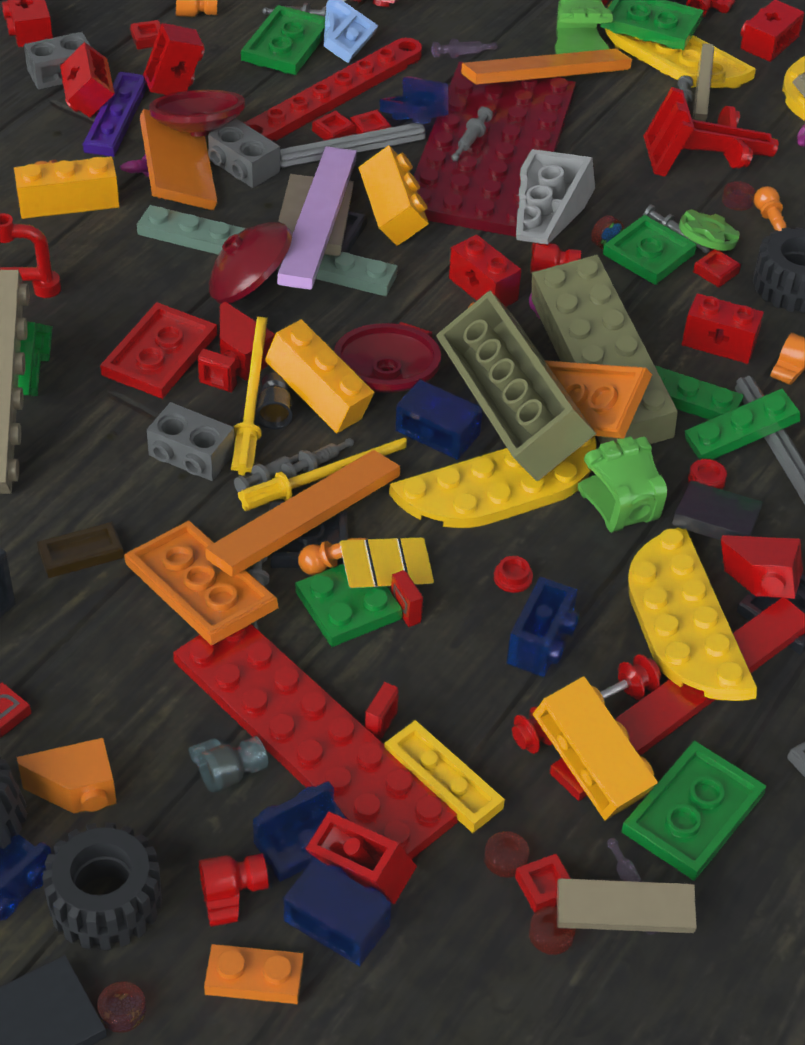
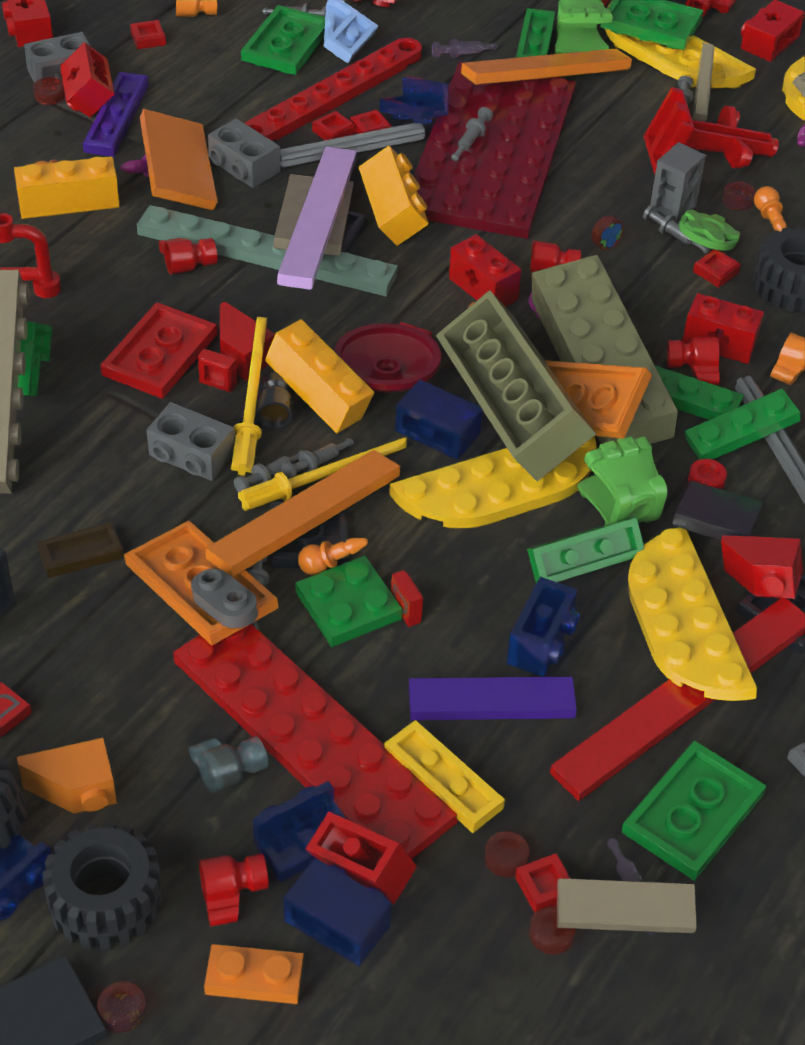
(48, 90): none -> clear red tile
(173, 59): red brick -> none
(183, 255): none -> red piece
(197, 110): dark red dish -> none
(224, 598): none -> dark grey plate
(248, 260): dark red dish -> none
(375, 560): yellow sticker -> none
(382, 710): red tile -> none
(491, 698): none -> dark purple tile
(513, 574): red plate -> none
(536, 33): none -> green plate
(552, 193): light grey wedge -> none
(586, 550): none -> green plate
(595, 747): light orange brick -> none
(632, 679): red axle -> none
(649, 249): green plate -> none
(677, 181): none -> dark grey brick
(699, 354): none -> red piece

